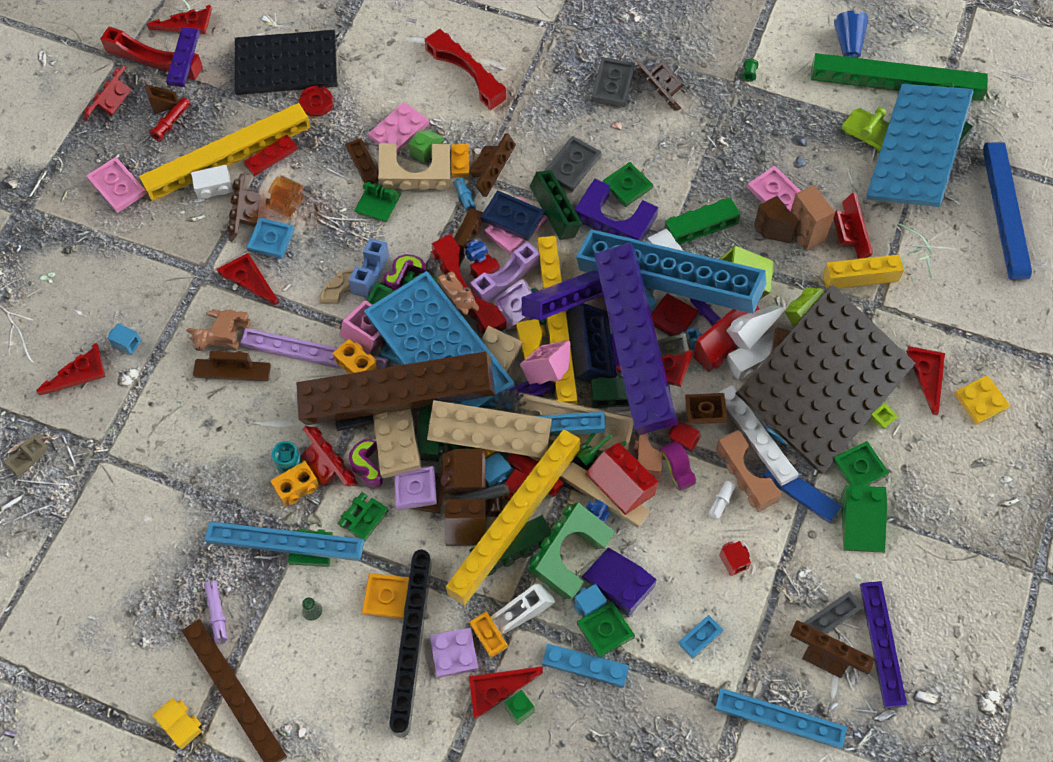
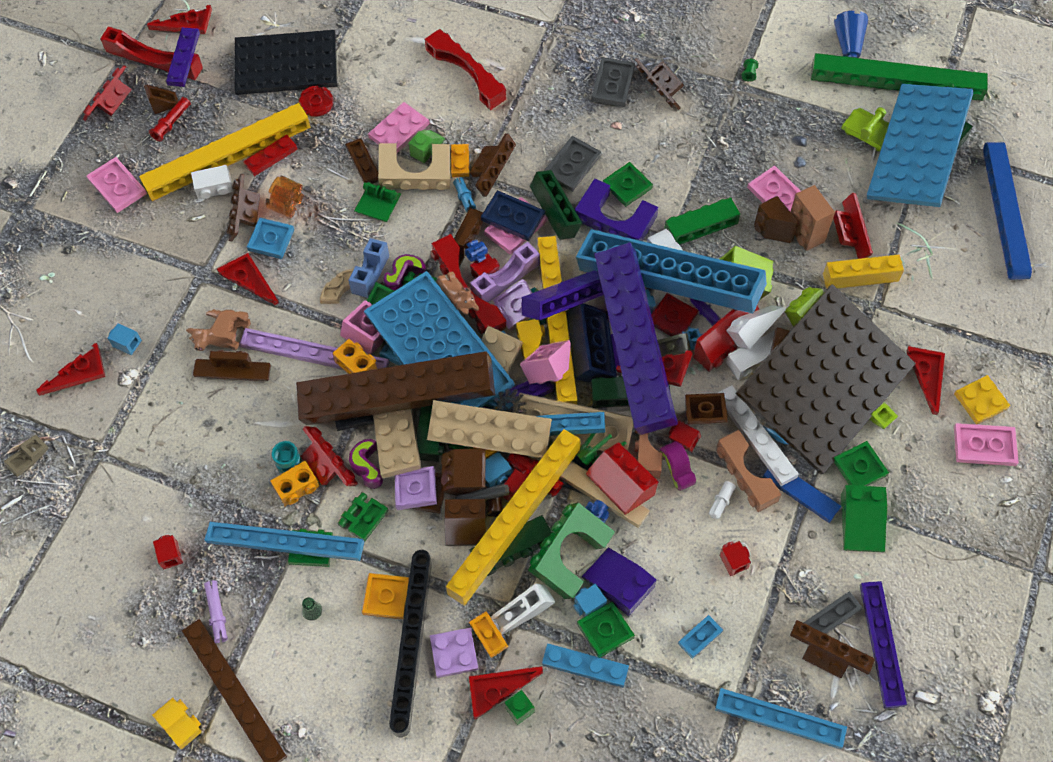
(167, 552): none -> red brick
(985, 444): none -> bright pink plate

